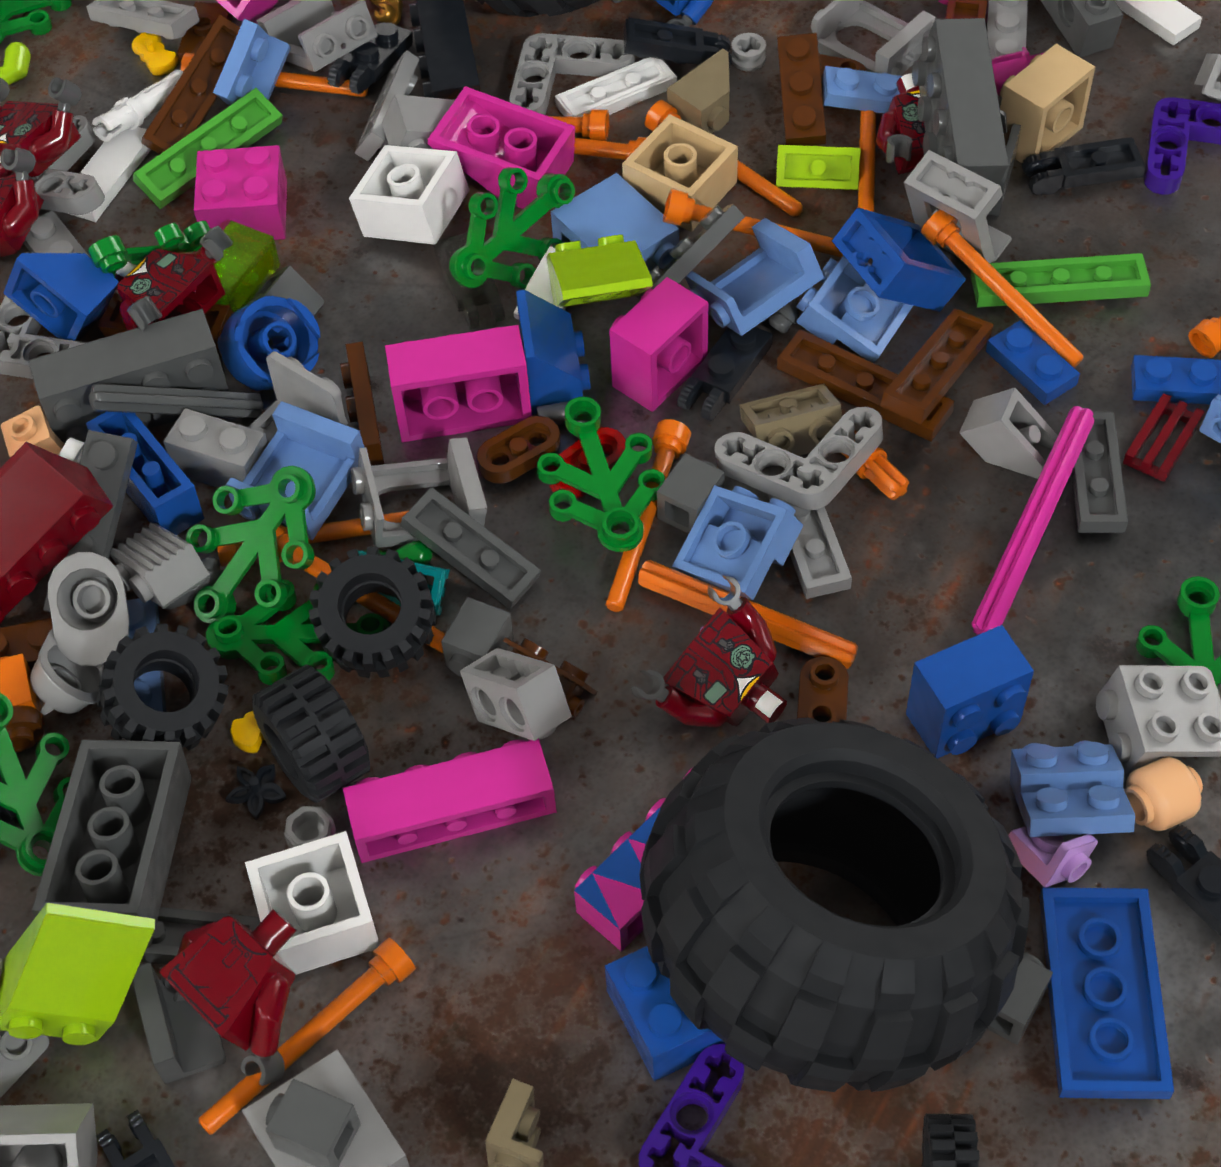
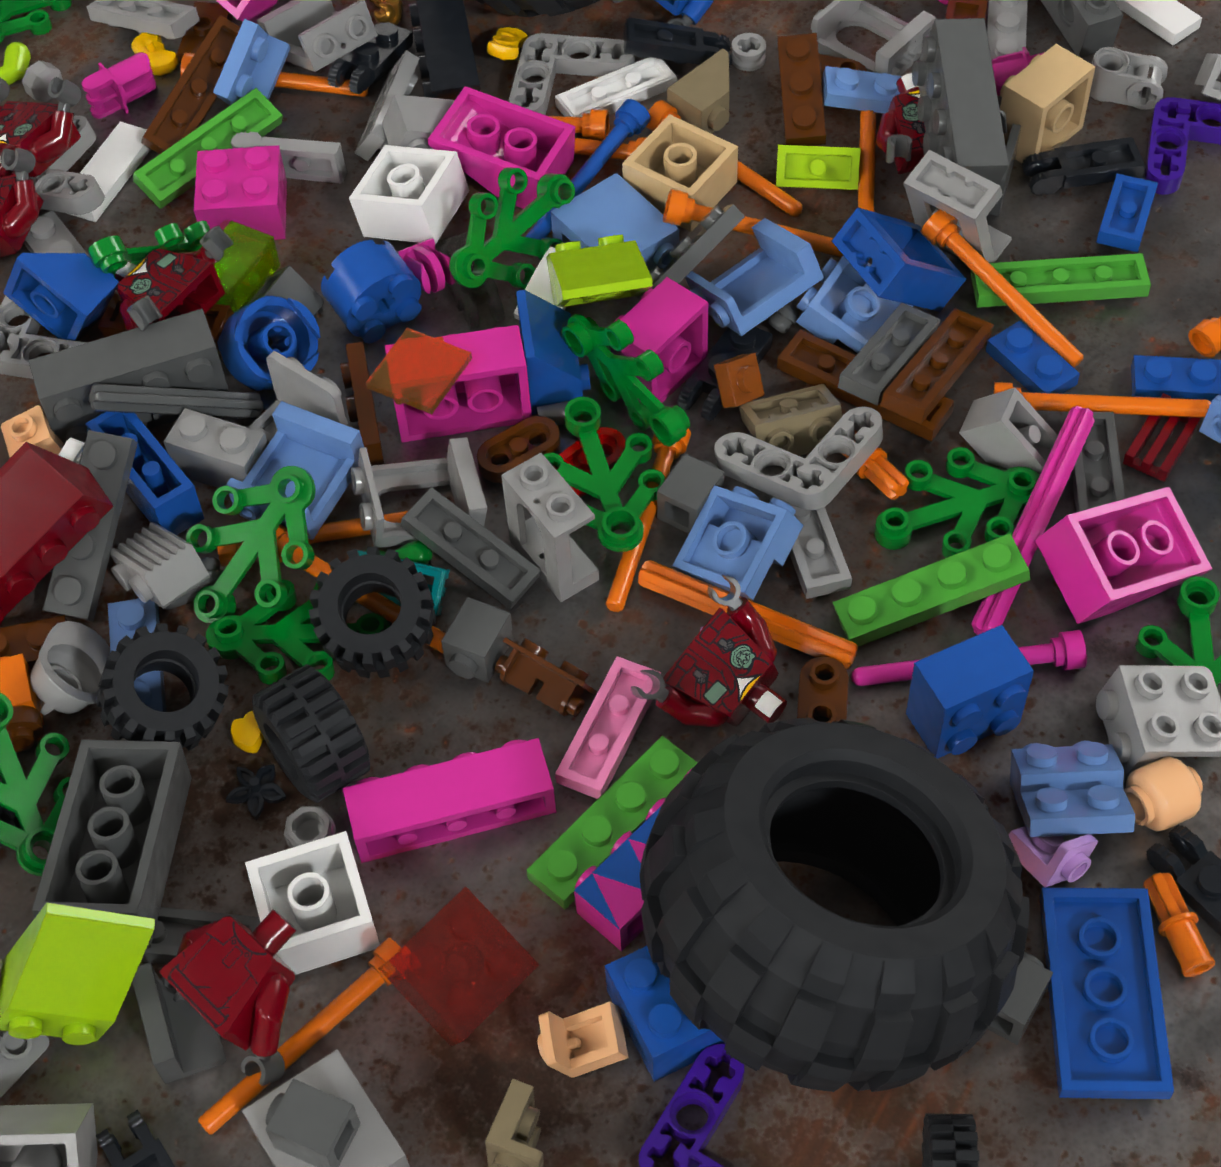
(38, 79): none -> light grey tile
(87, 608): light grey piece -> none
(118, 85): none -> dark pink arm
(132, 111): white pin -> none
(301, 158): none -> light grey hinge
(372, 289): none -> blue brick
(419, 370): none -> clear orange piece
(428, 265): none -> dark pink arm
(458, 967): none -> clear red brick
(506, 43): none -> yellow piece
(516, 694): light grey brick -> none
(547, 532): none -> light grey panel
(582, 1040): none -> light nougat bracket
(606, 730): none -> bright pink plate
(607, 819): none -> bright green plate
(619, 374): none -> green plant
(630, 120): none -> blue piece
(739, 380): none -> dark orange plate
(887, 353): none -> dark grey plate
(932, 590): none -> bright green plate
(961, 501): none -> green plant
(1065, 651): none -> dark pink piece
(1116, 404): none -> orange piece
(1121, 553): none -> dark pink slope
(1123, 74): none -> light grey piece
(1127, 212): none -> blue plate
(1178, 925): none -> orange axle

